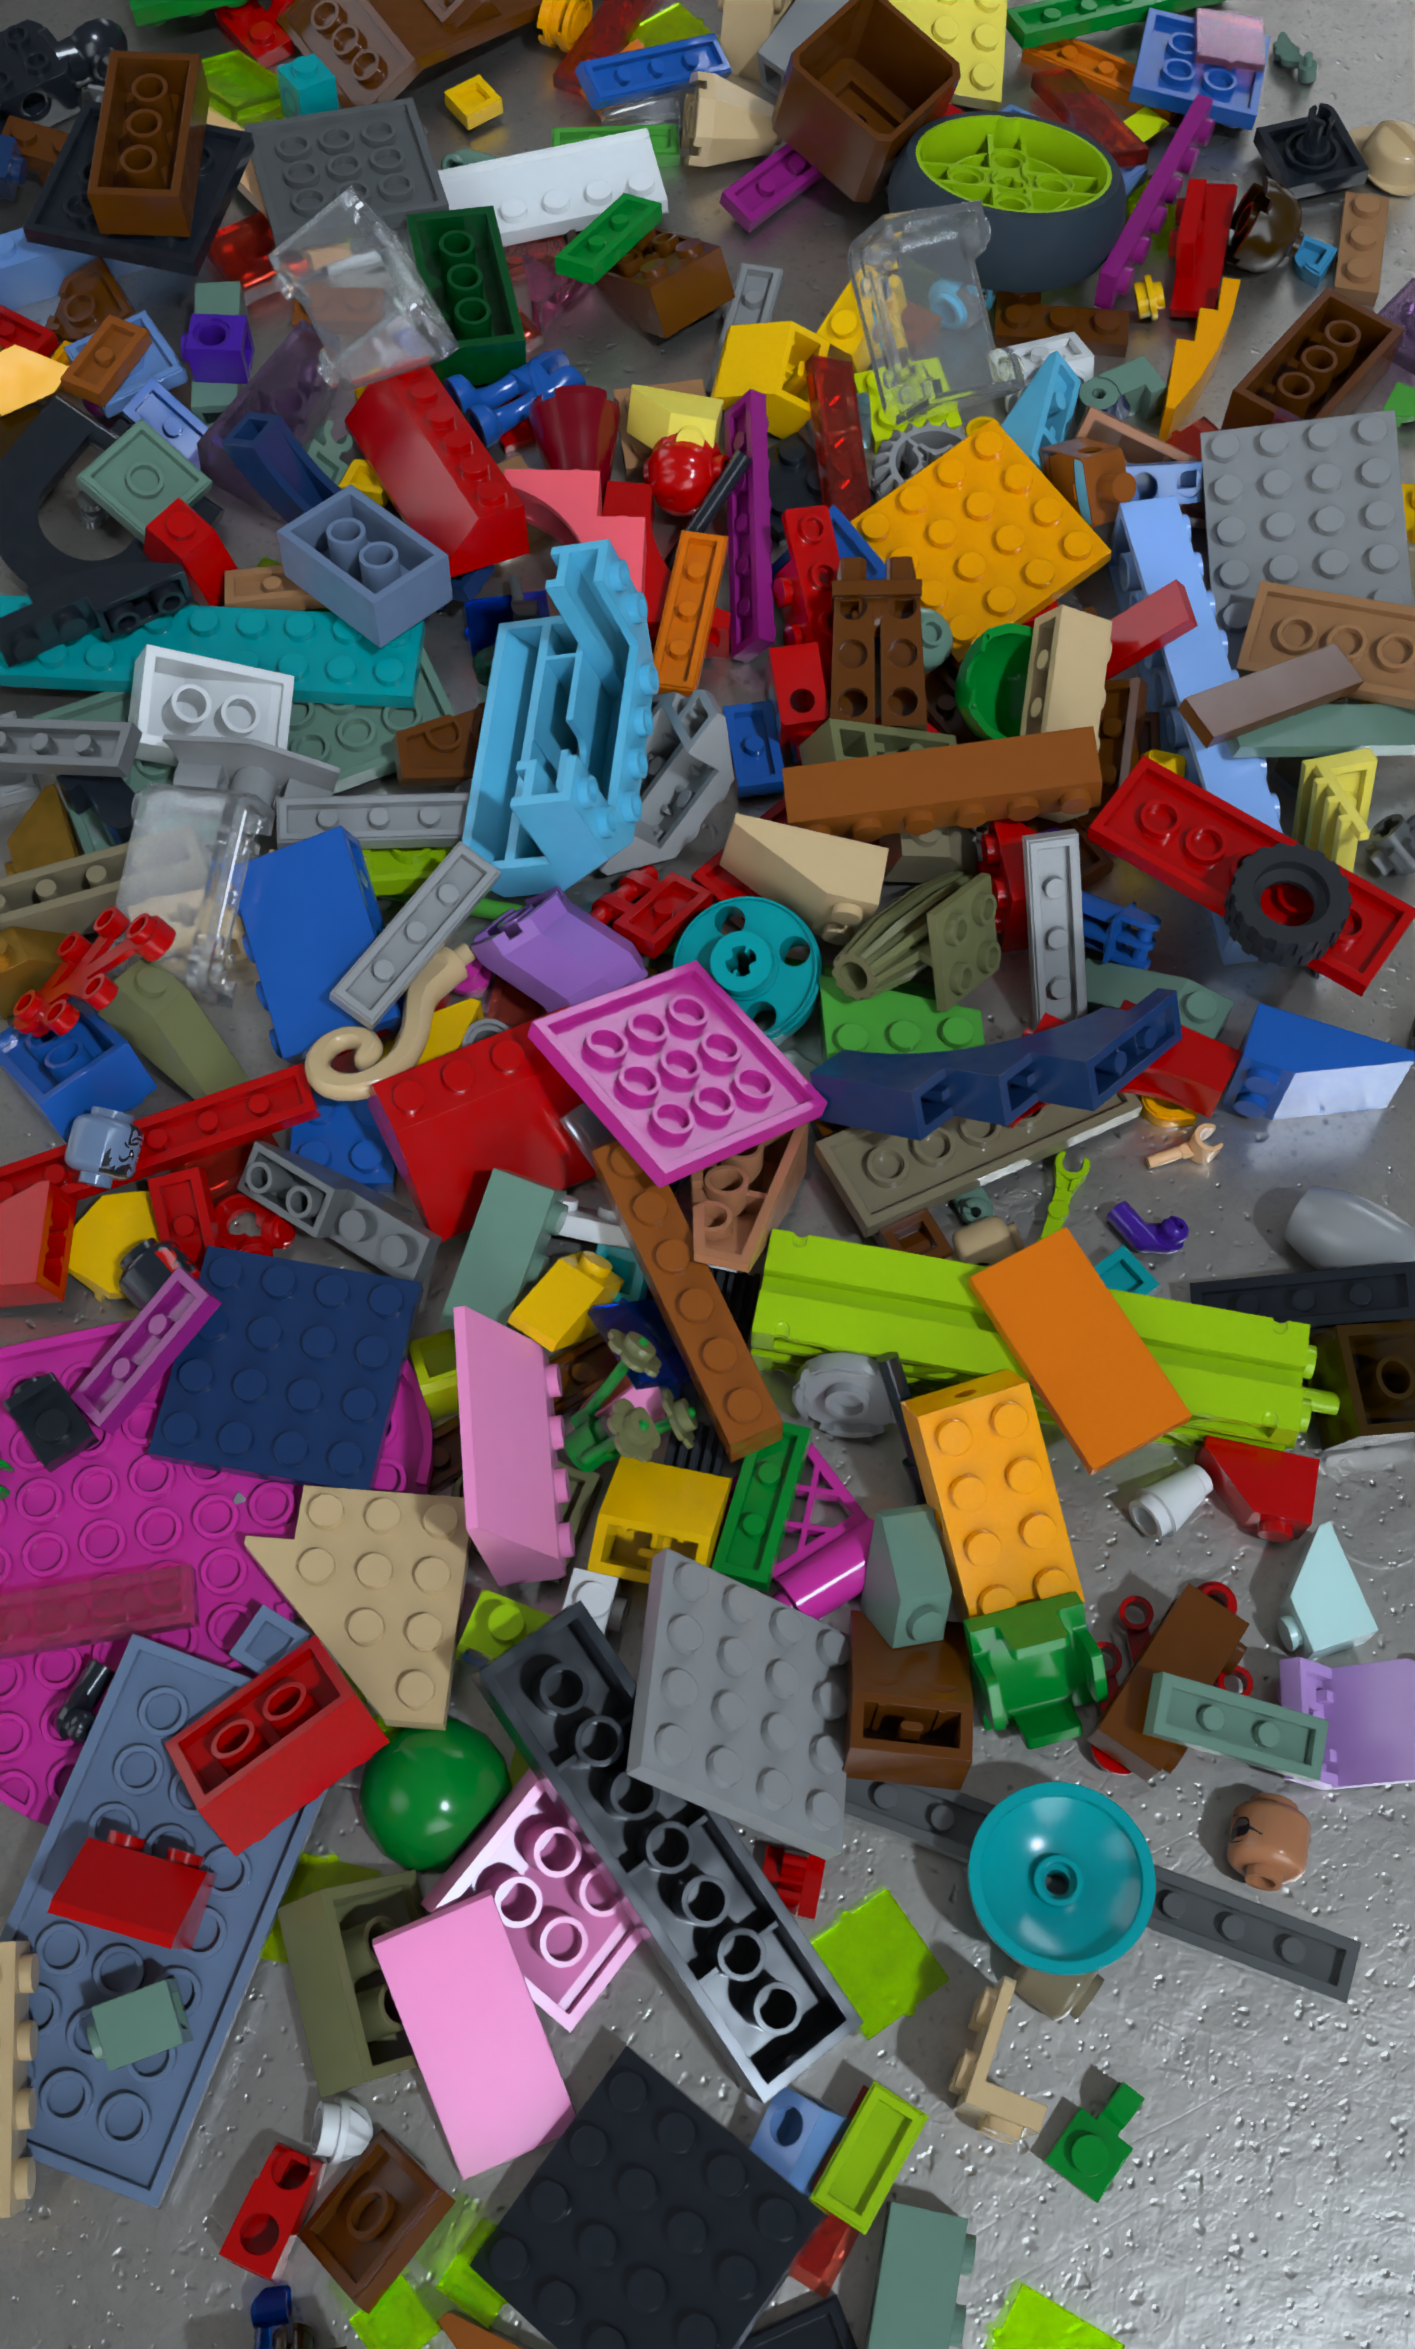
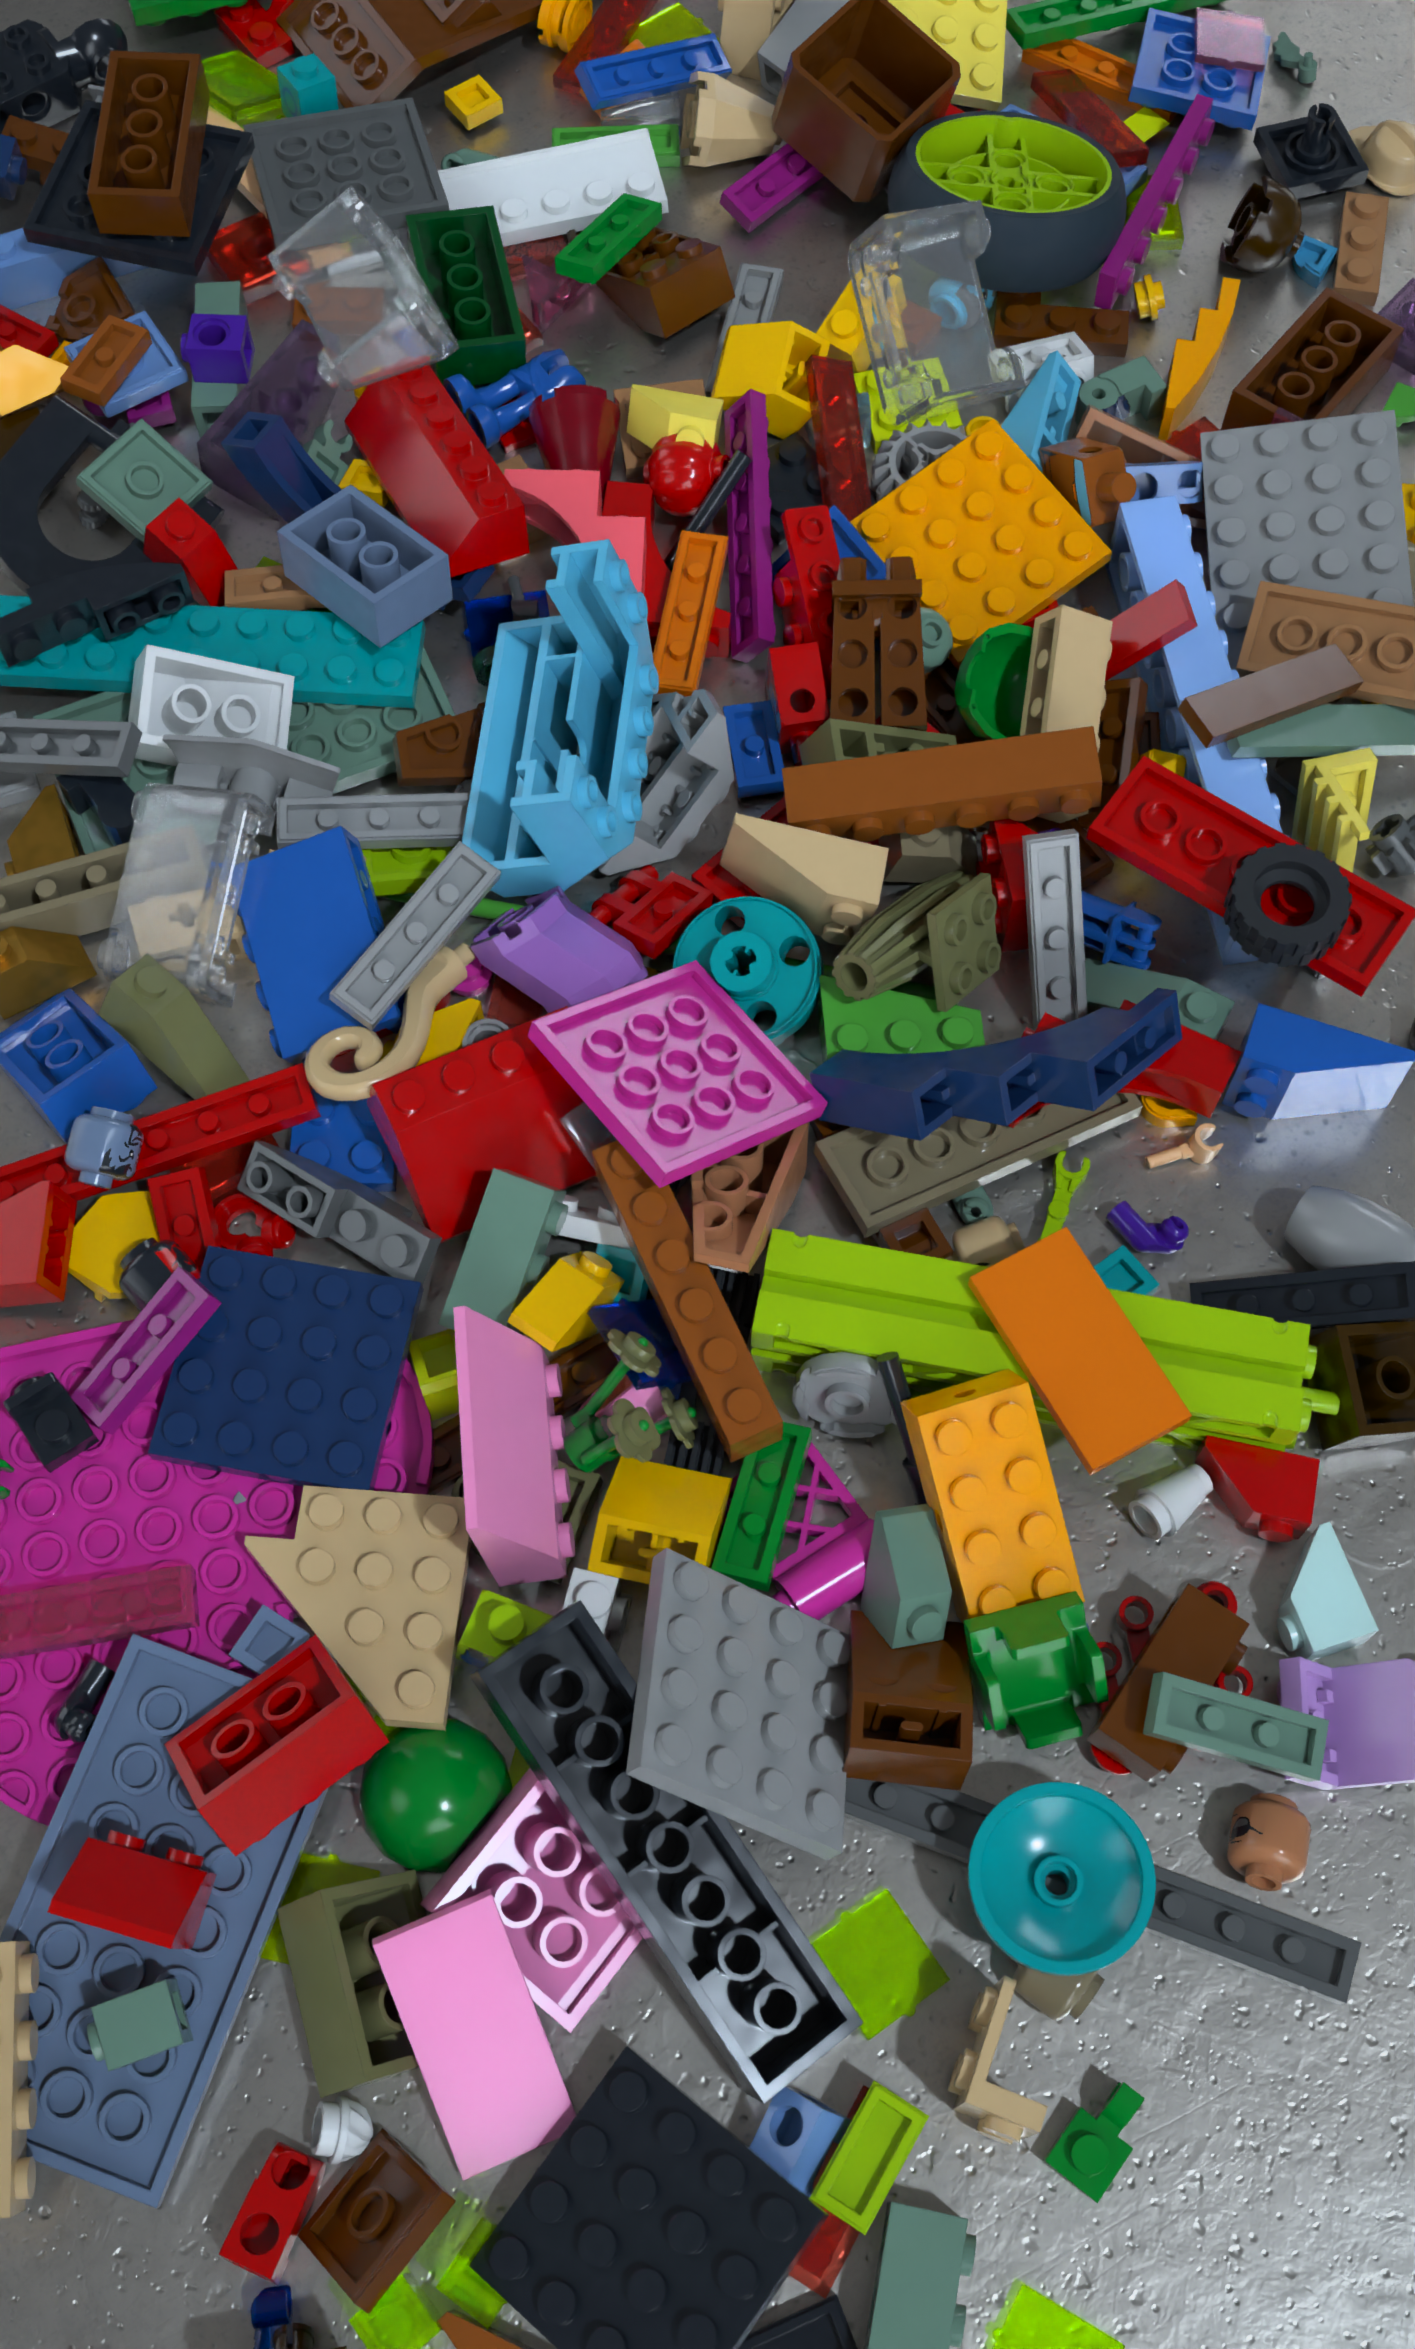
(84, 968): red plant -> none
(167, 418): plate -> none
(795, 1879): red tile -> none
(1200, 245): red bracket -> none

